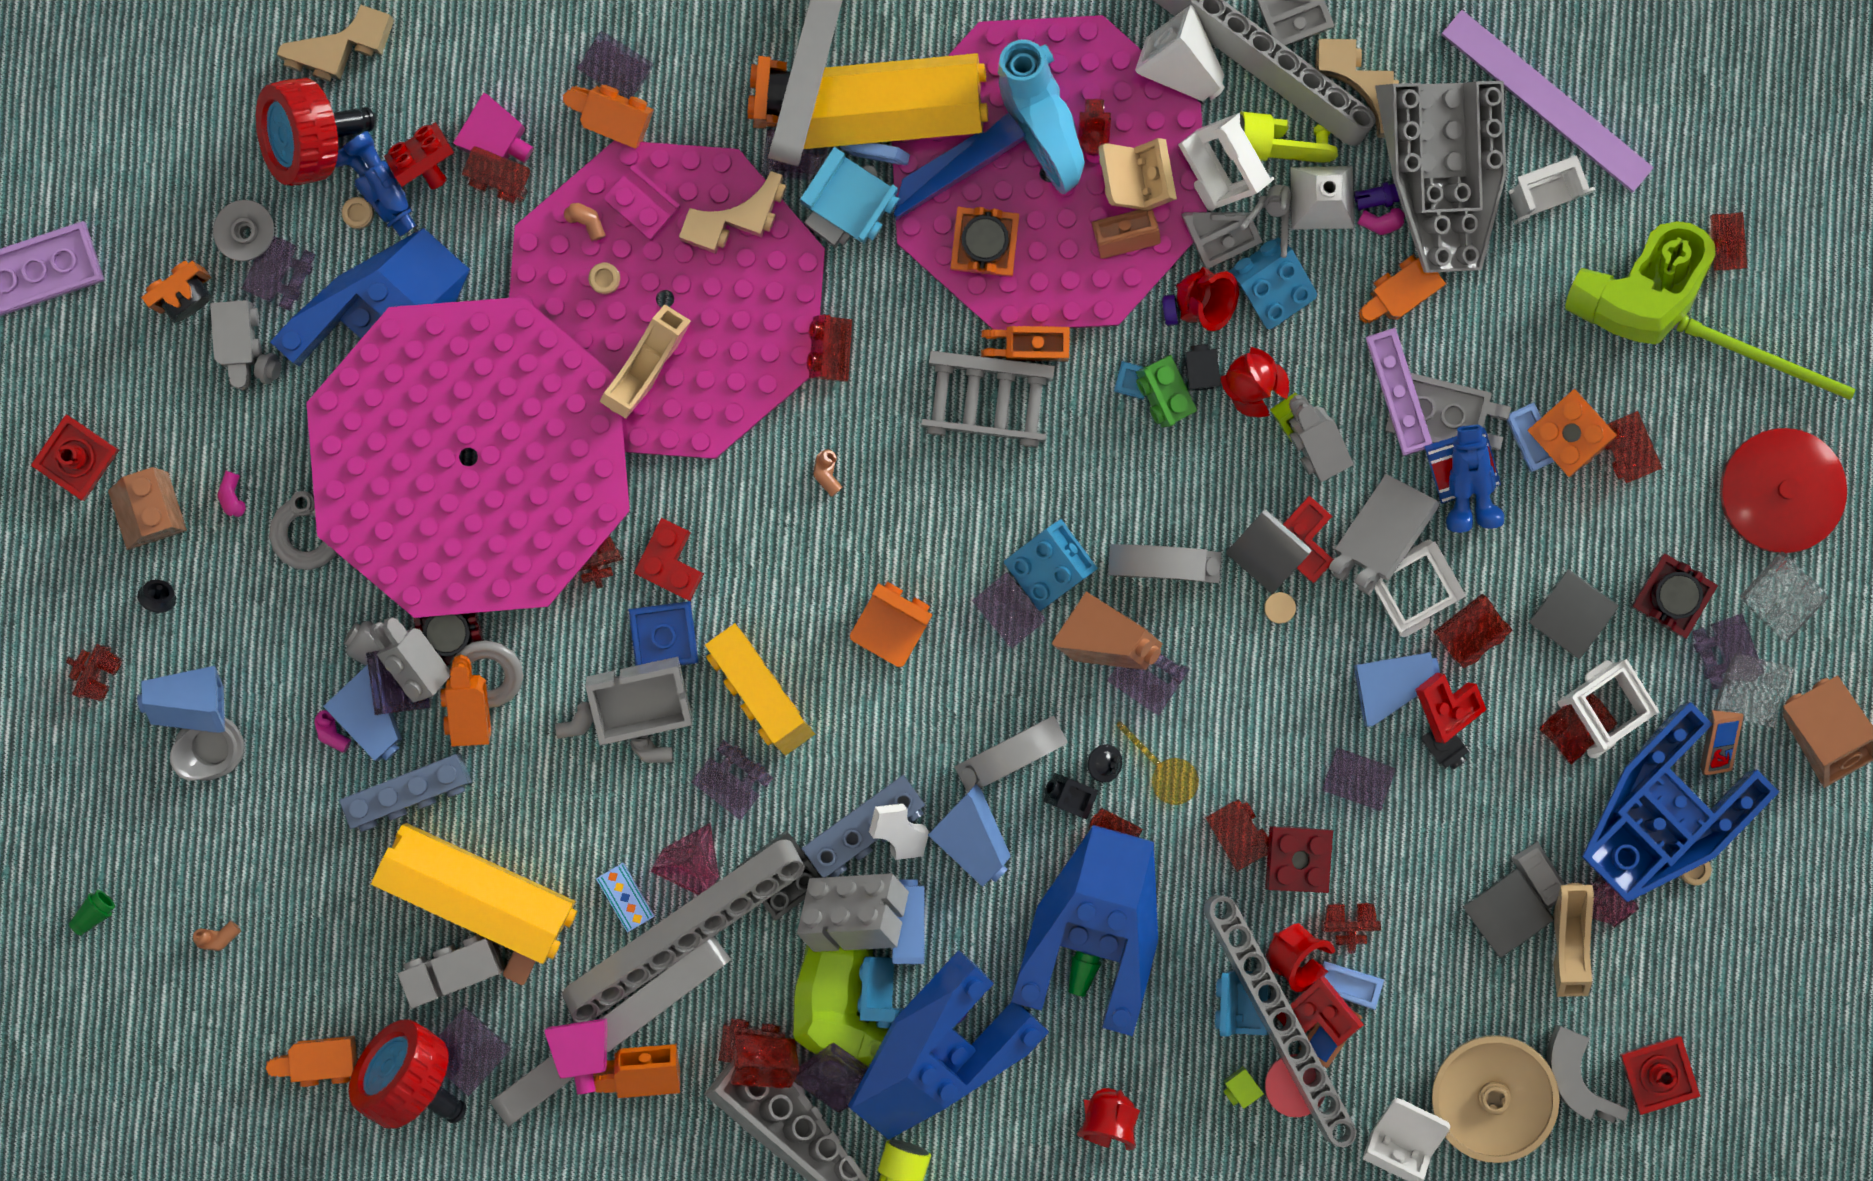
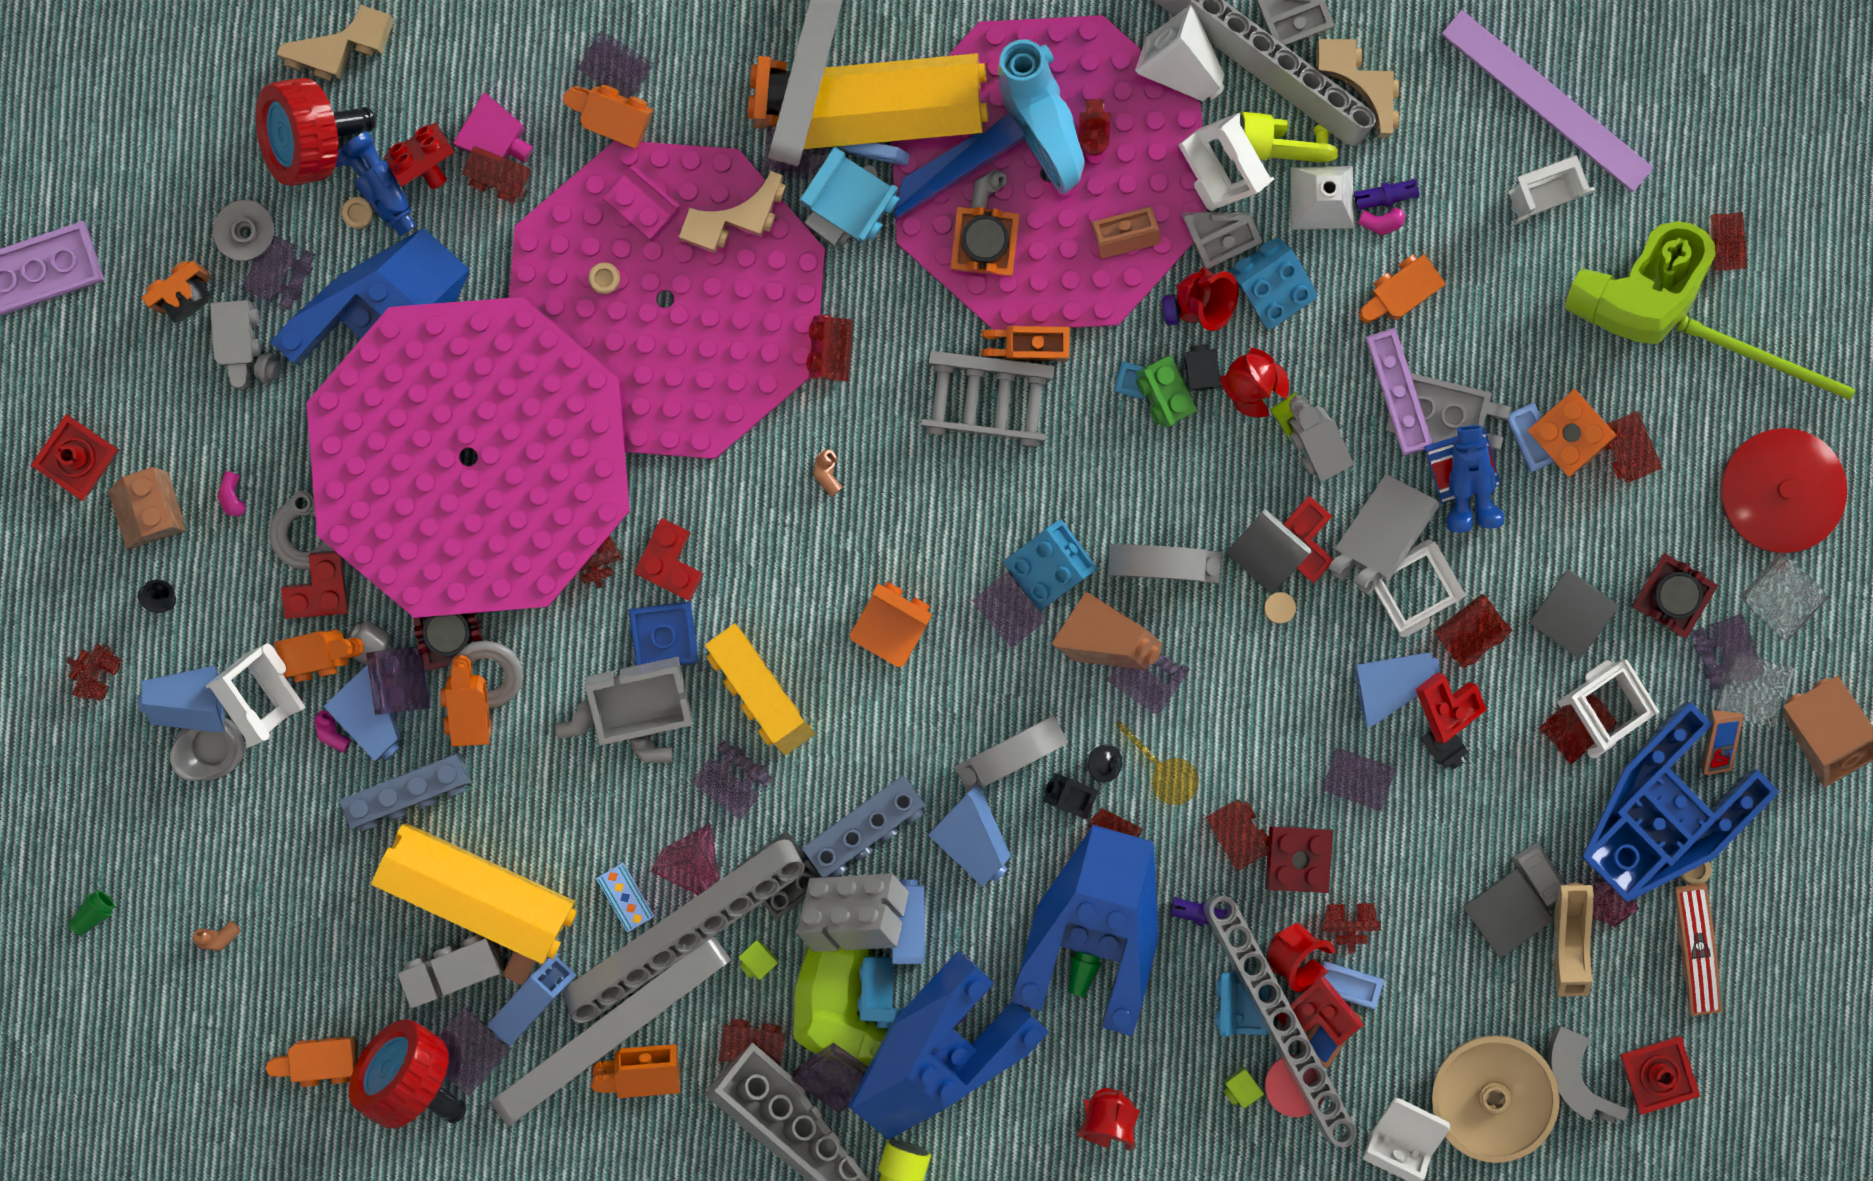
(268, 671): none -> white piece
(316, 653): none -> orange hinge
(324, 595): none -> red plate
(410, 659): light grey hinge -> none
(531, 1000): none -> medium blue slope
(579, 1051): dark pink torso -> none
(587, 216): nougat arm -> none
(646, 361): tan arch -> none
(757, 960): none -> lime plate
(764, 1061): clear red bracket -> none
(905, 838): white tile -> none
(986, 186): none -> light grey arm
(1137, 175): tan bracket -> none
(1193, 911): none -> dark purple pin
(1277, 205): light grey plant -> none
(1447, 166): light grey wedge -> none
(1698, 949): none -> slope

